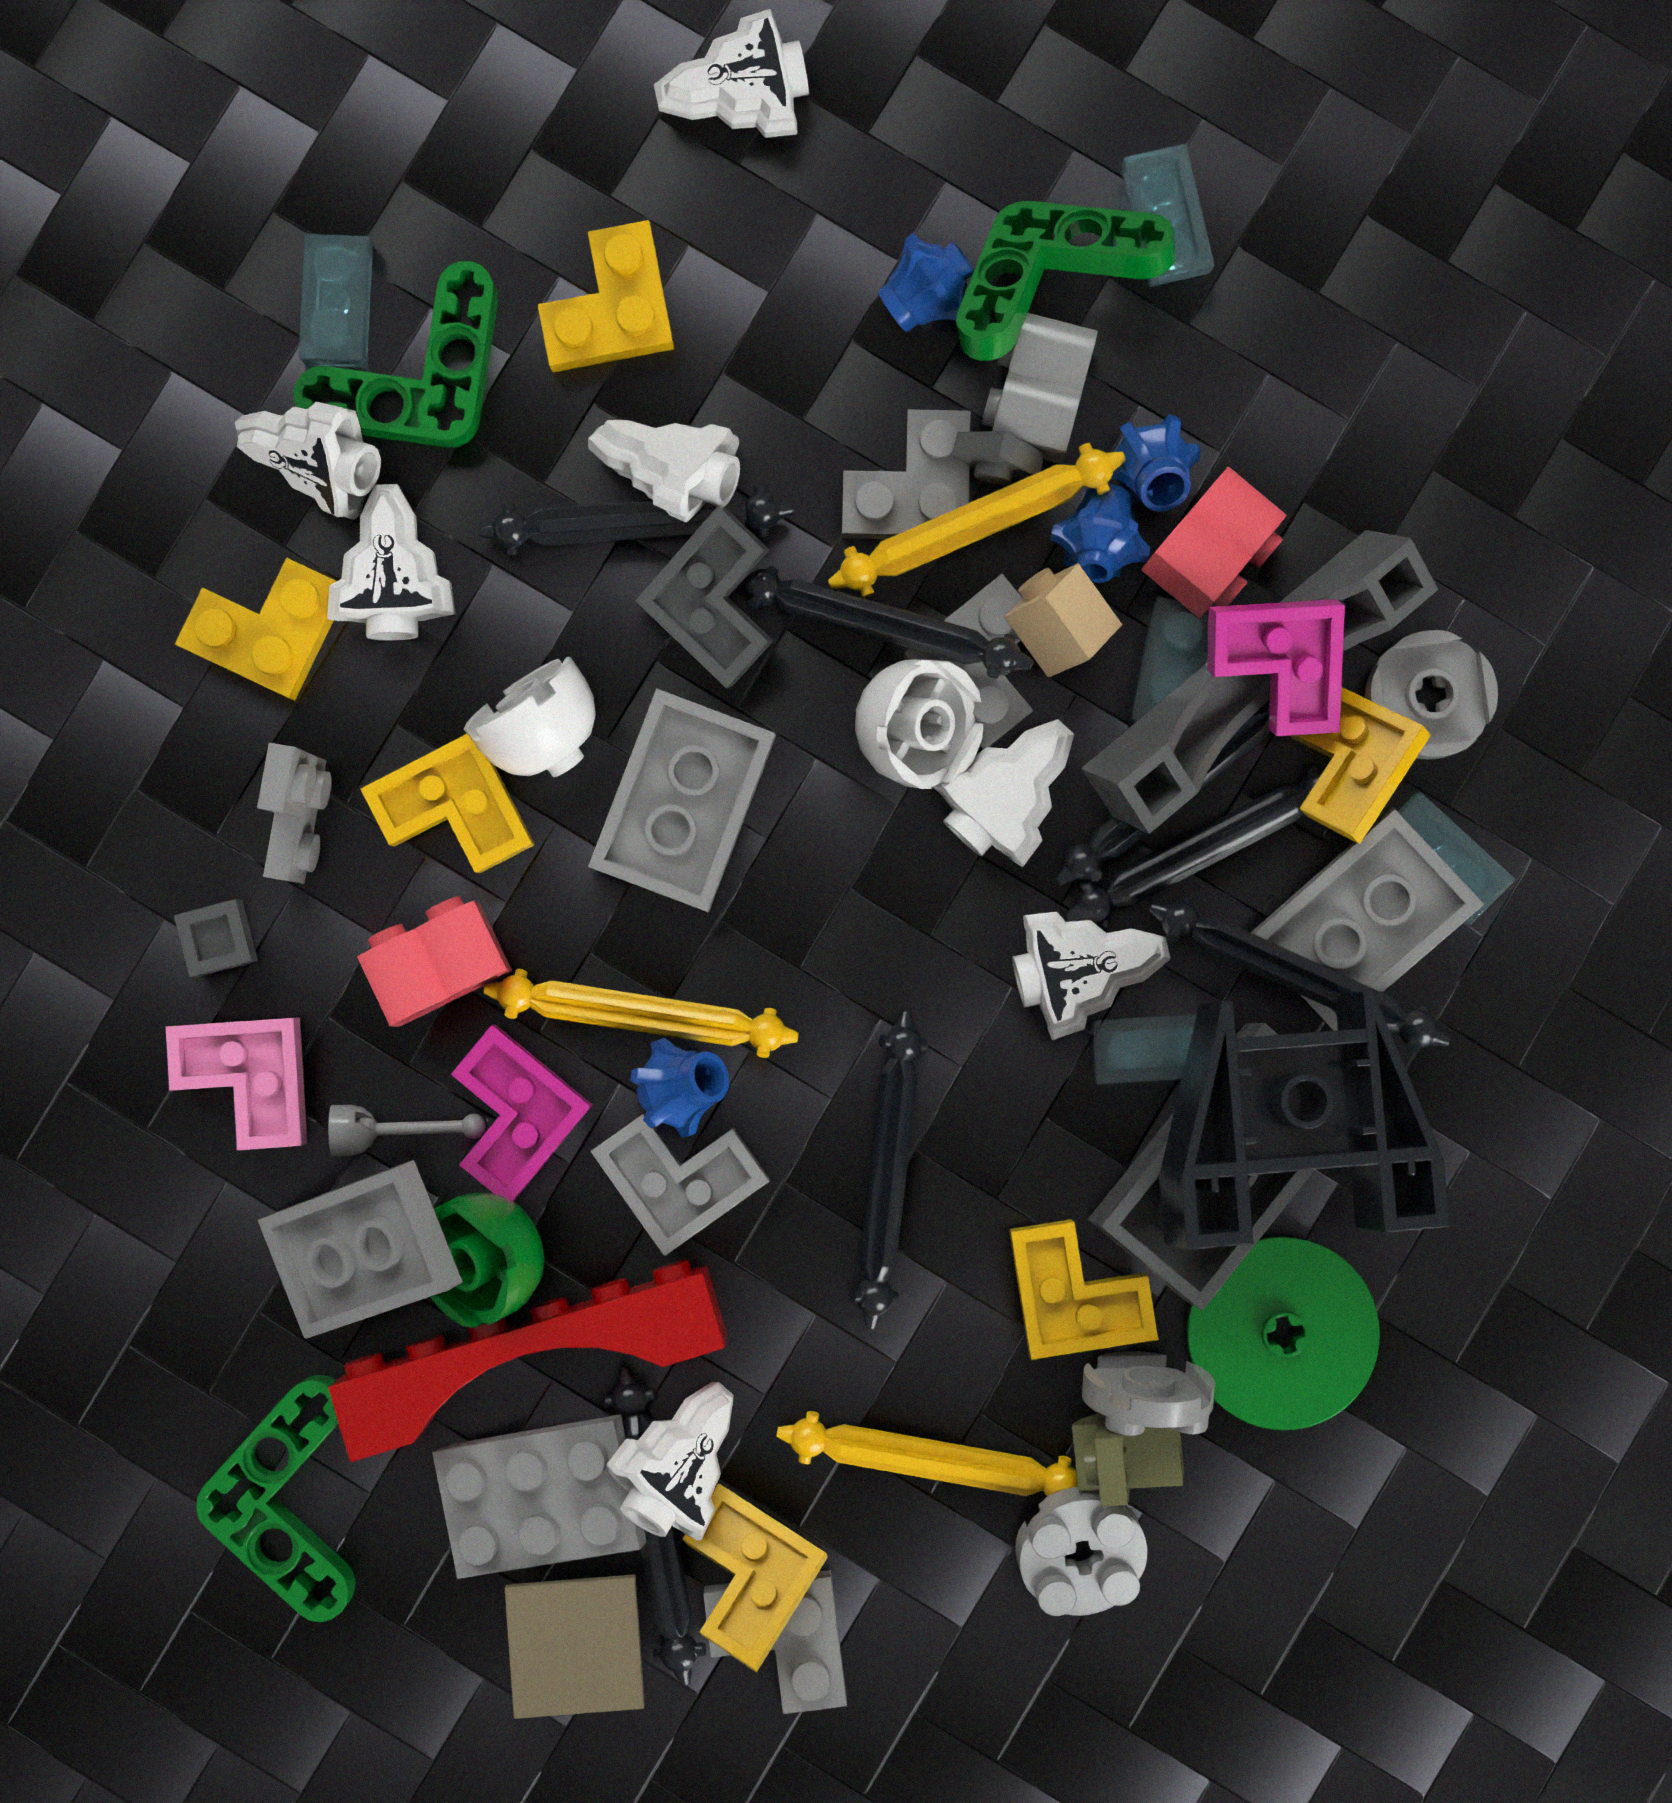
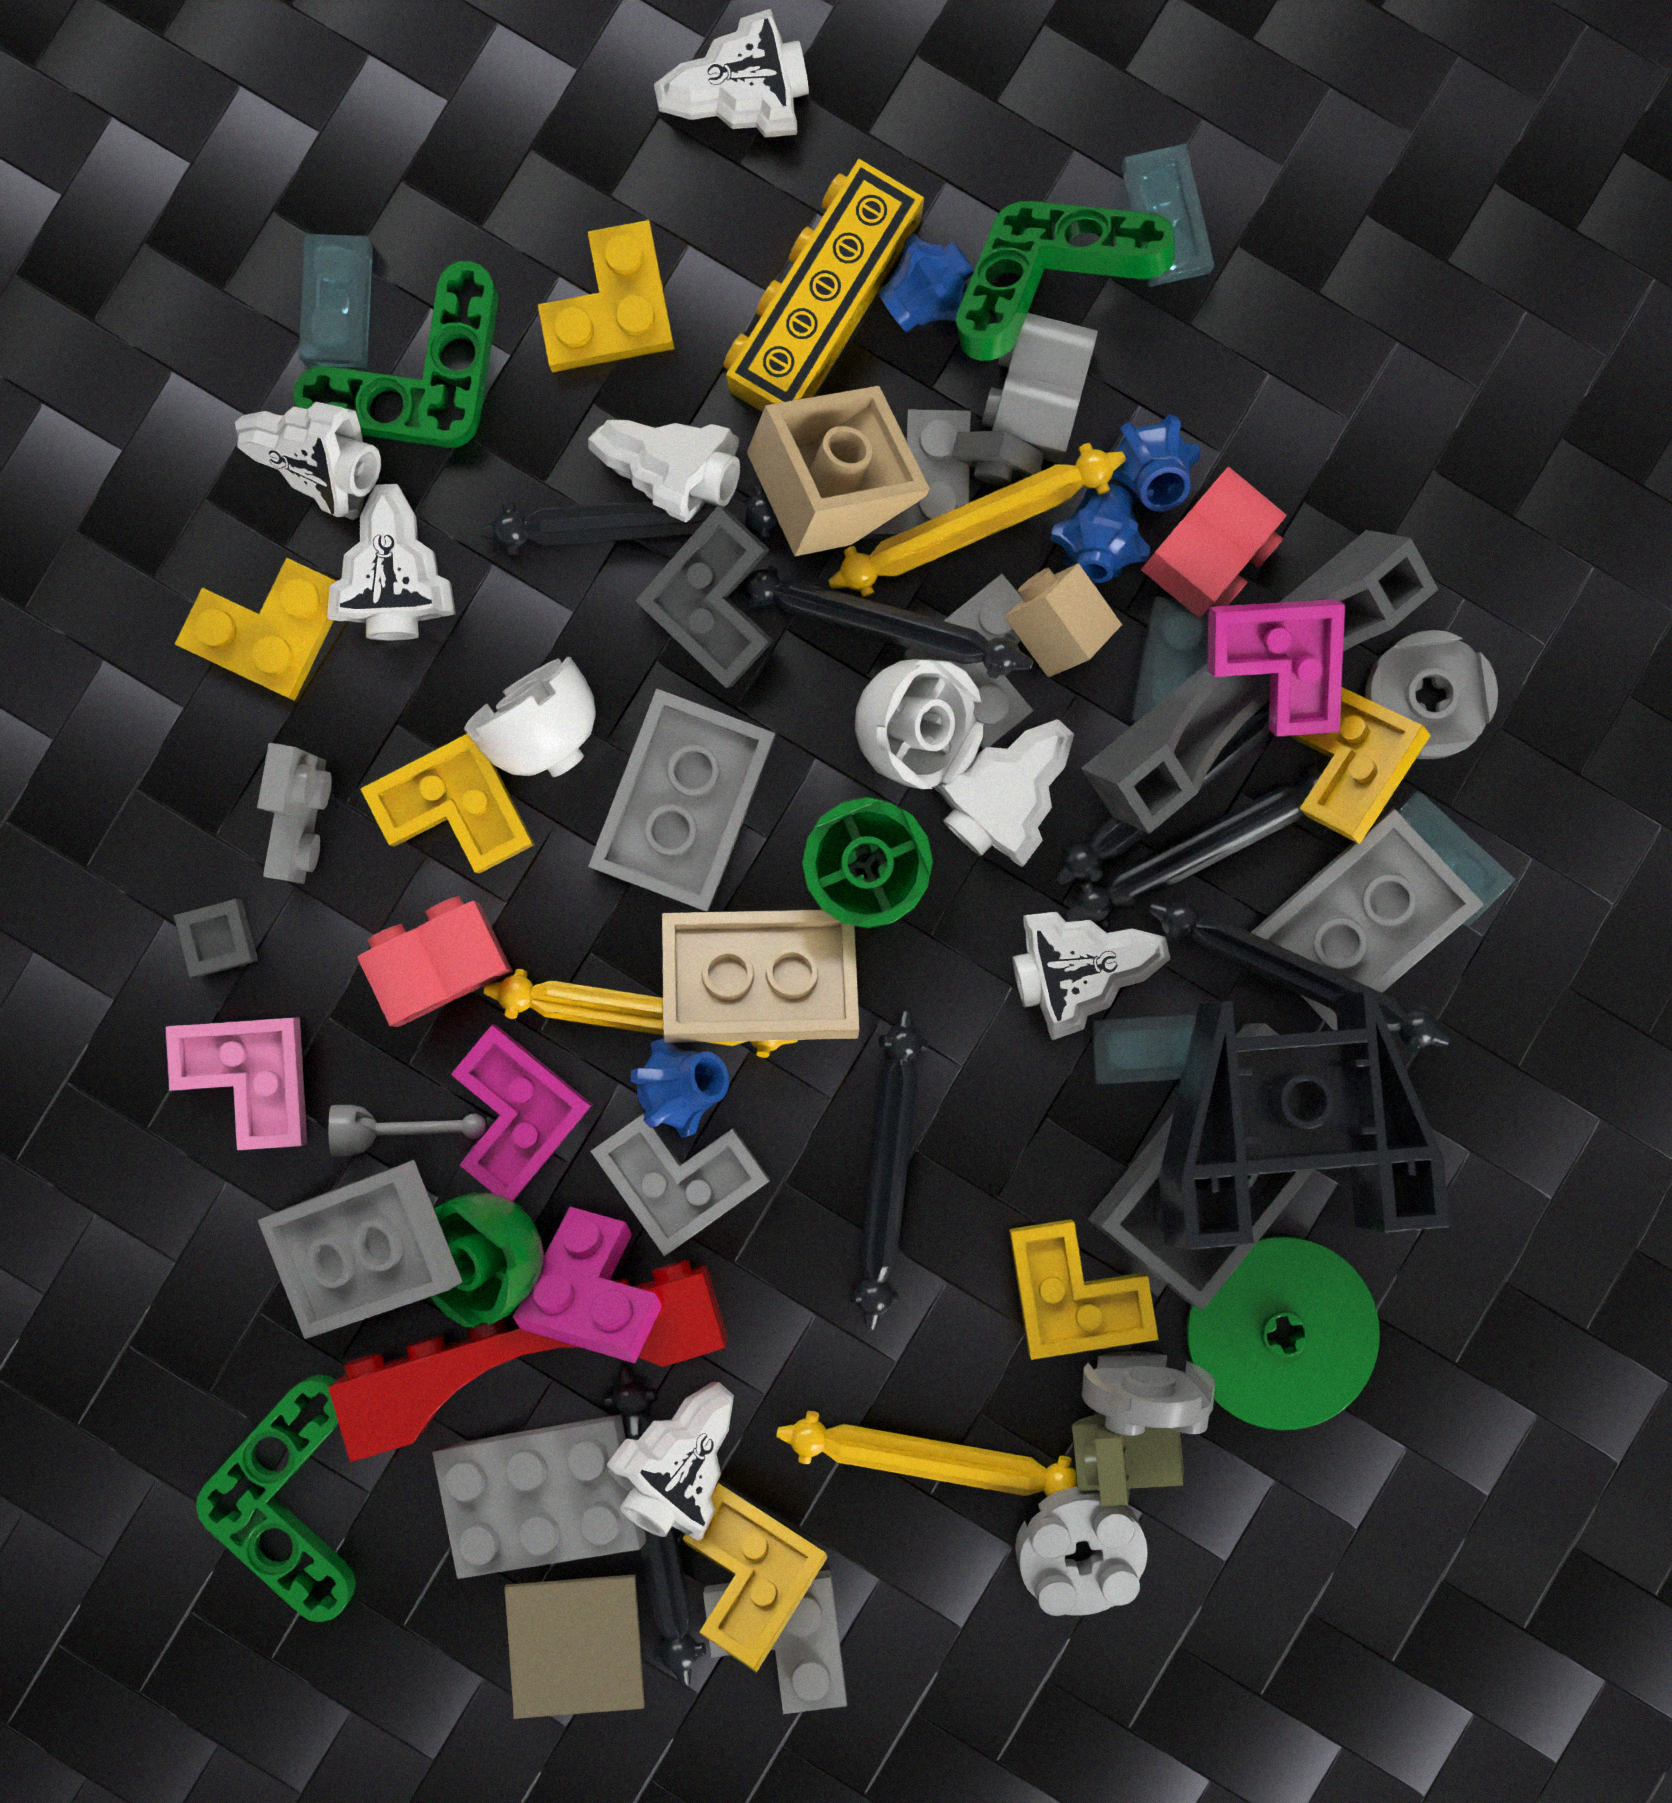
(575, 1292): none -> dark pink plate
(758, 976): none -> tan plate
(826, 289): none -> yellow brick
(834, 467): none -> tan slope
(886, 835): none -> green cylinder

